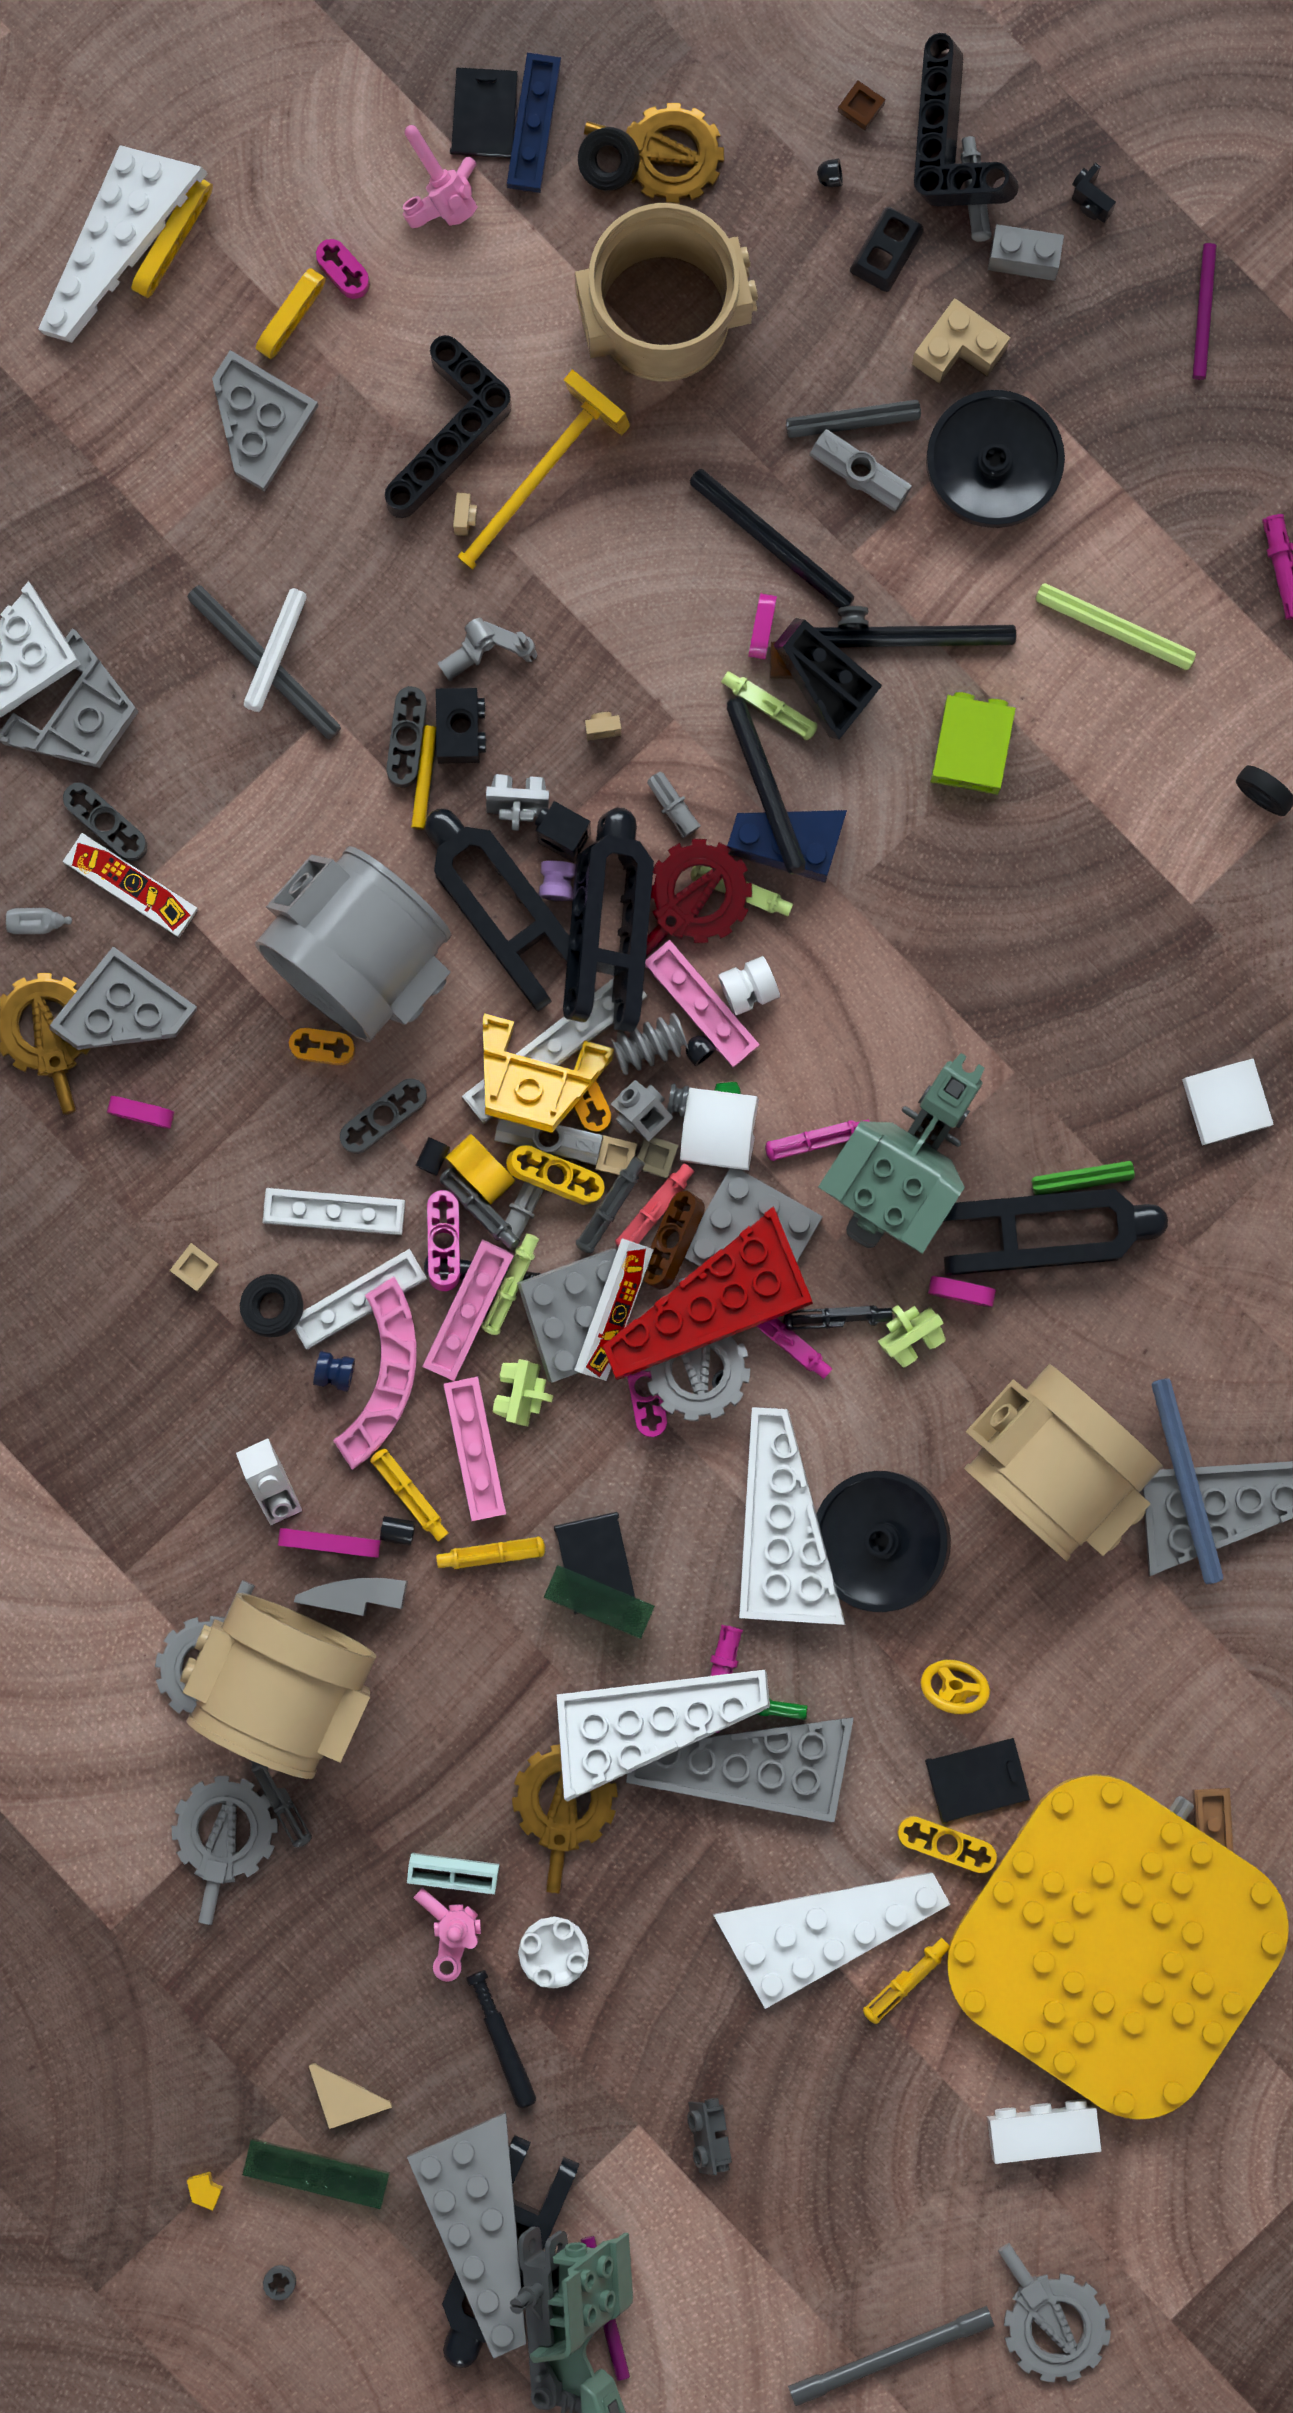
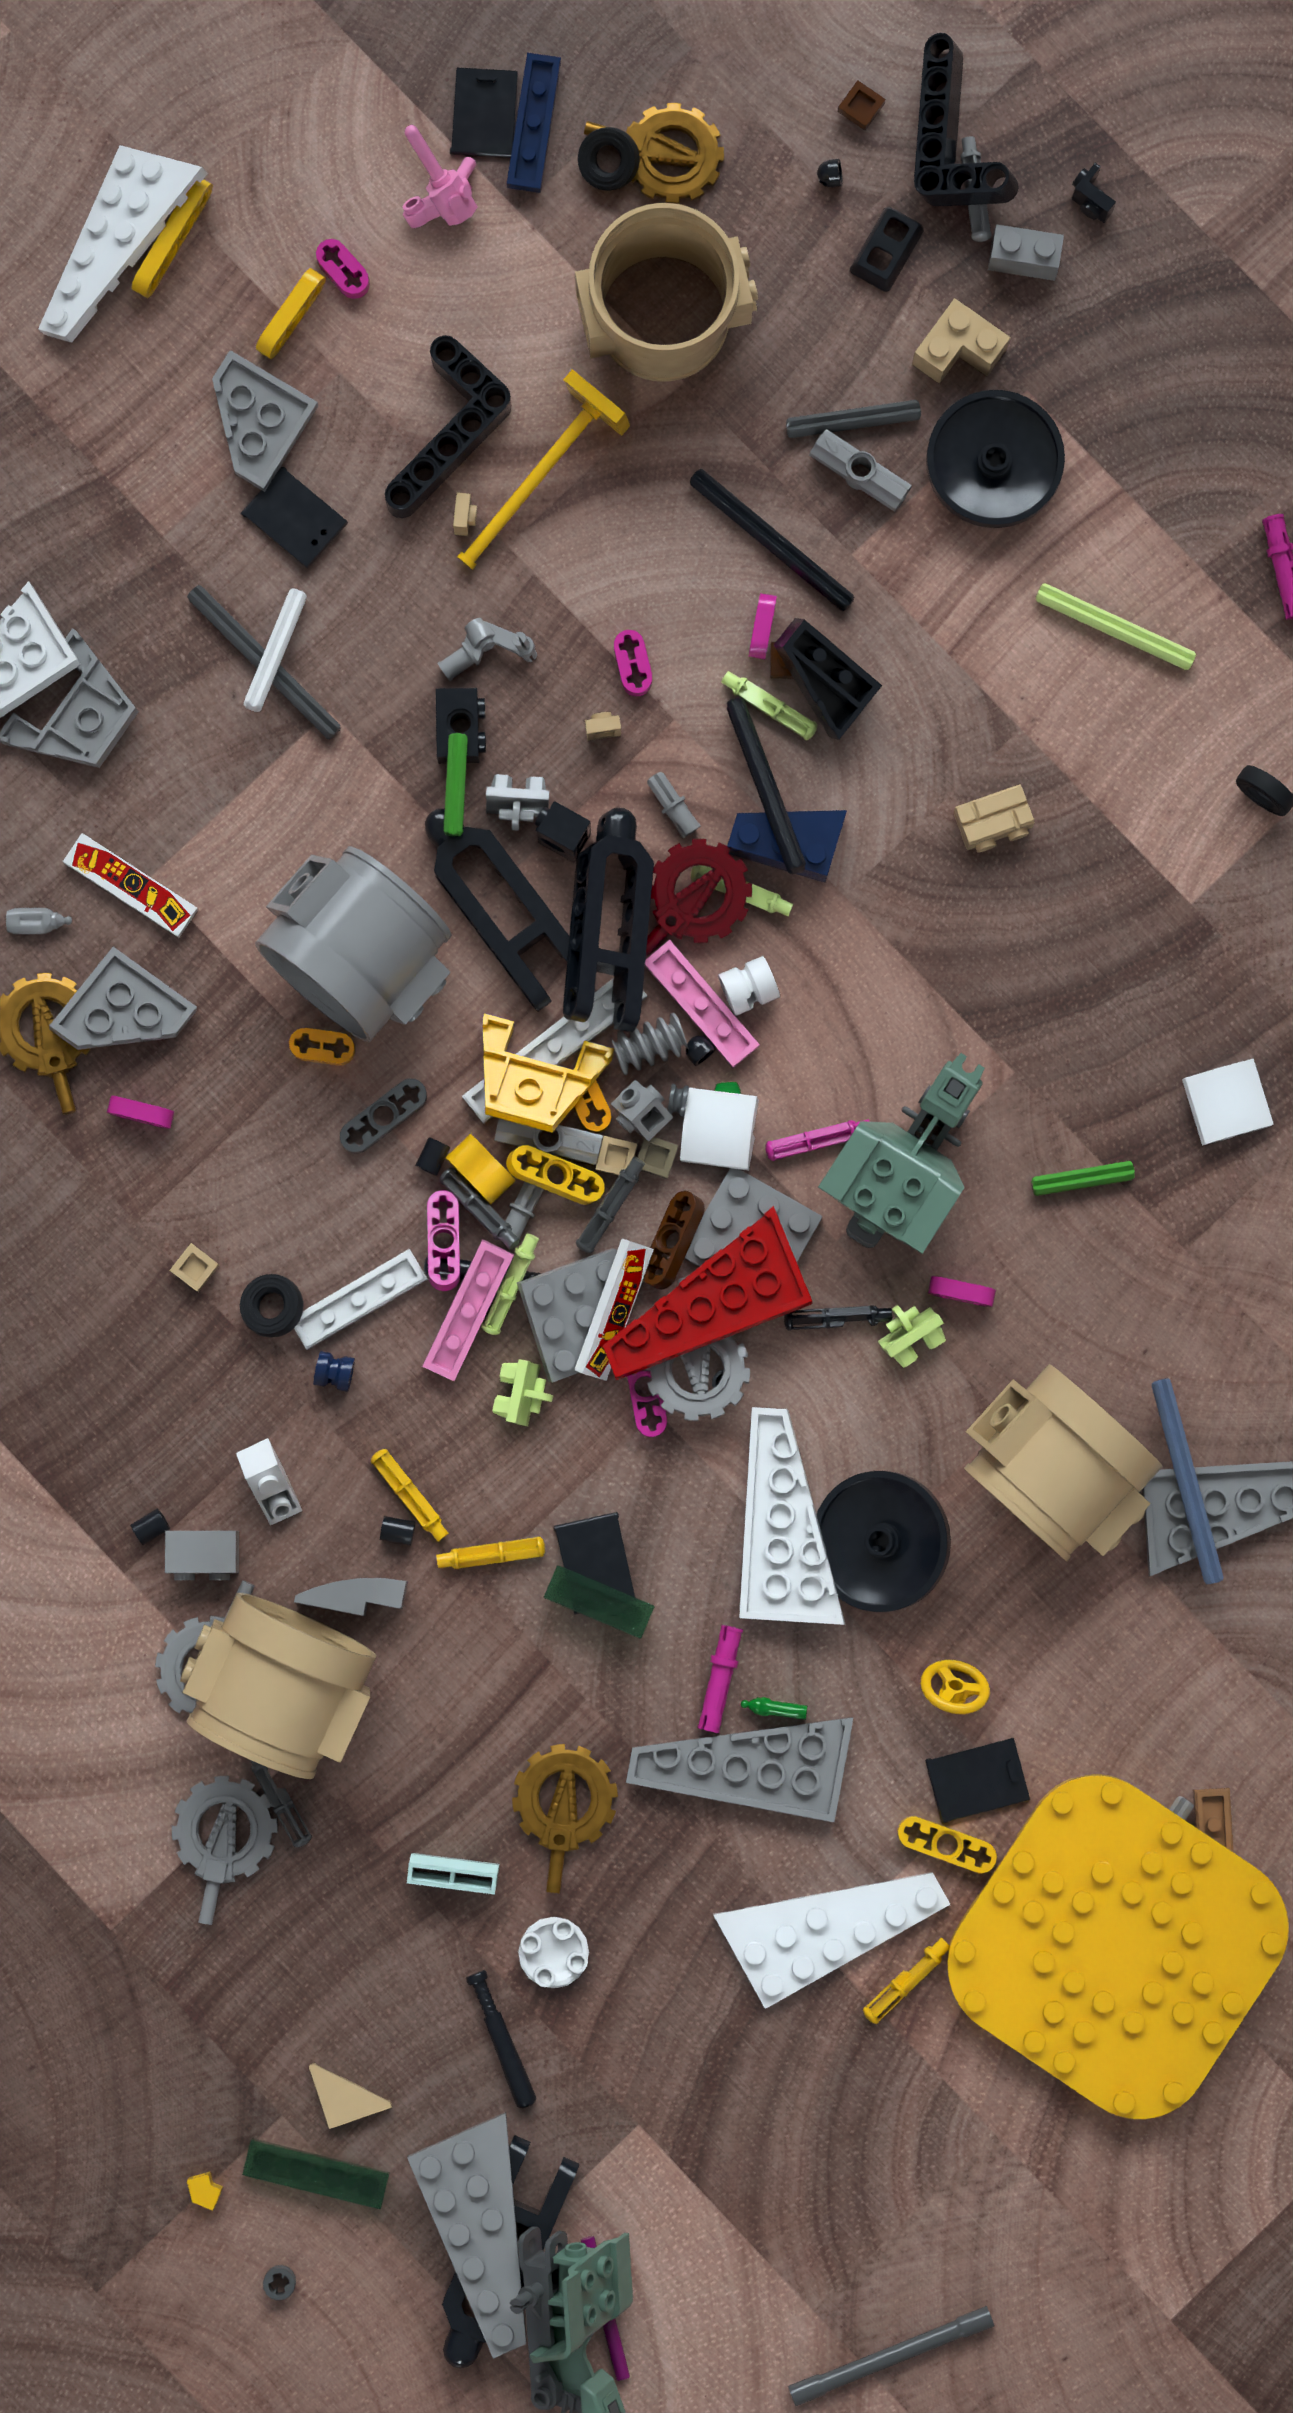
(92, 798): dark grey beam -> none
(150, 1526): none -> black hinge
(201, 1553): none -> light grey piece
(294, 517): none -> black container
(329, 1542): dark pink beam -> none
(334, 1211): white tile -> none
(394, 1376): bright pink tile -> none
(400, 710): dark grey beam -> none
(424, 778): yellow bar -> none
(455, 784): none -> bright green axle
(456, 1930): bright pink piece -> none
(474, 1449): bright pink plate -> none
(557, 880): lavender wheel -> none
(631, 1726): white wing -> none
(641, 661): none -> dark pink beam
(656, 1206): coral piece -> none
(709, 2153): dark grey hinge -> none
(795, 1347): dark pink piece -> none
(853, 616): dark grey bush -> none
(920, 635): black axle -> none
(973, 743): lime panel -> none
(994, 818): none -> tan brick
(1039, 2301): light grey bar -> none
(1043, 2132): white brick -> none
(1133, 1223): black piece -> none
(1204, 311): magenta bar -> none

